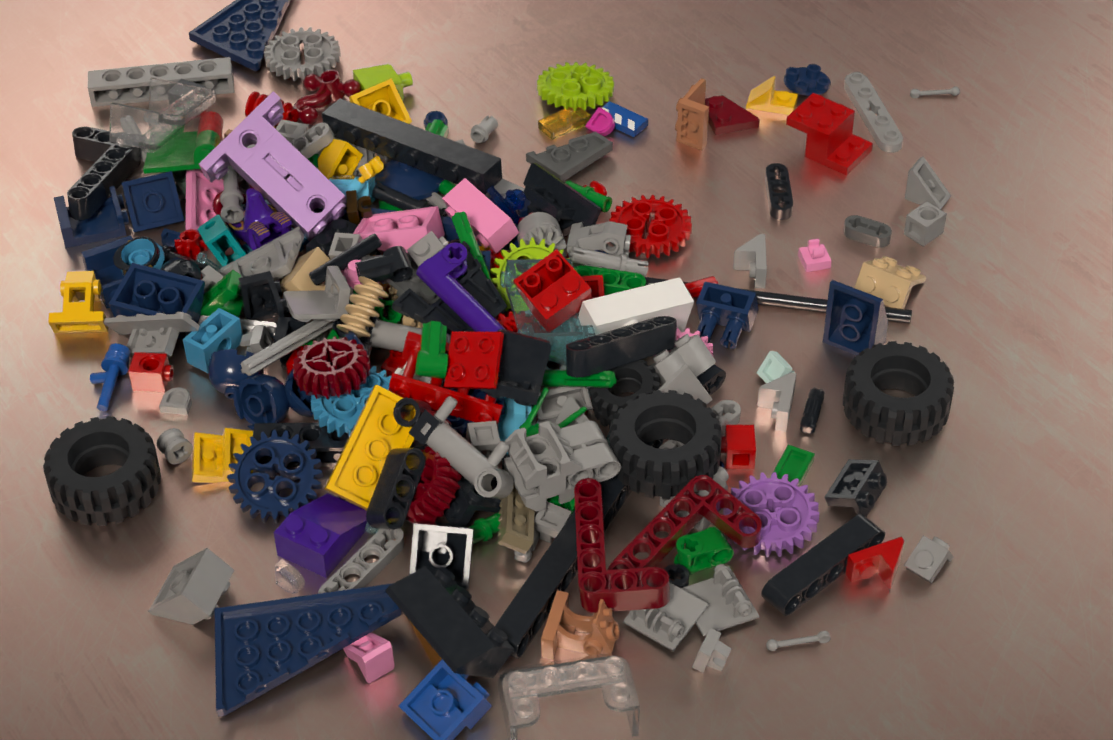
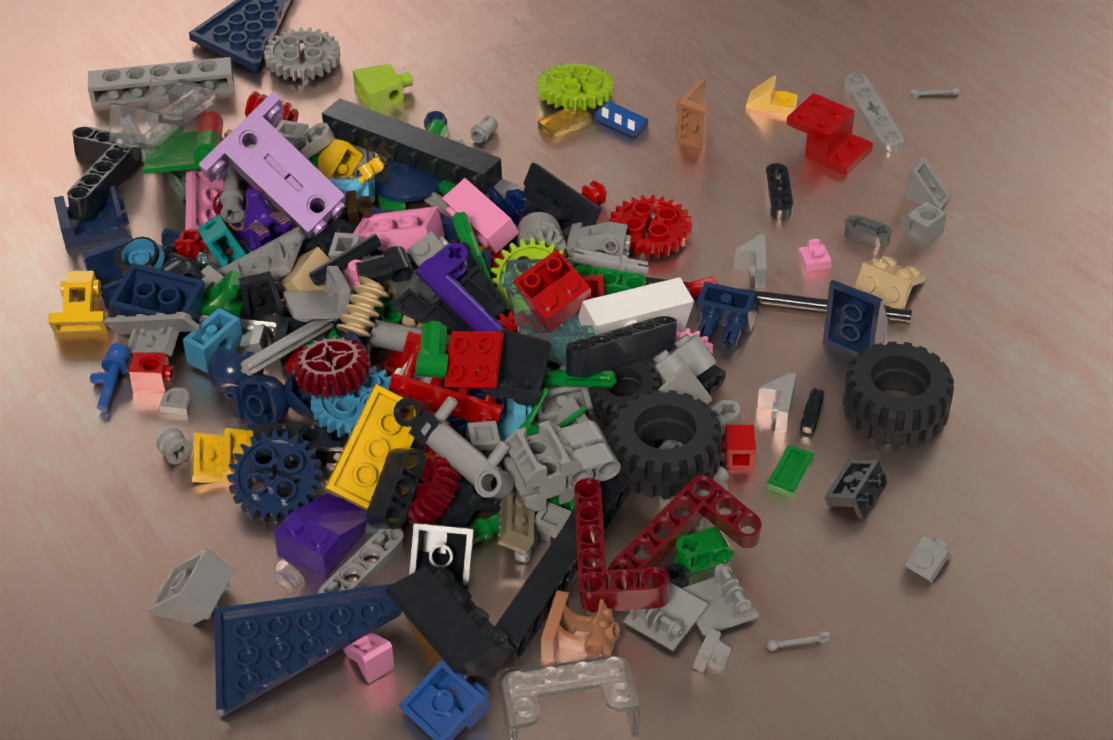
(109, 496): black tyre -> none
(152, 201): dark blue bracket -> none
(329, 90): dark red piece -> none
(384, 100): yellow slope -> none
(401, 200): black pin -> none
(573, 157): dark grey wing -> none
(600, 200): green pin -> none
(601, 122): dark pink tile -> none
(728, 116): dark red wing -> none
(773, 367): light aqua tile -> none
(784, 509): medium lavender gear -> none
(807, 80): dark blue dish -> none
(820, 565): black beam -> none
(876, 559): red slope -> none

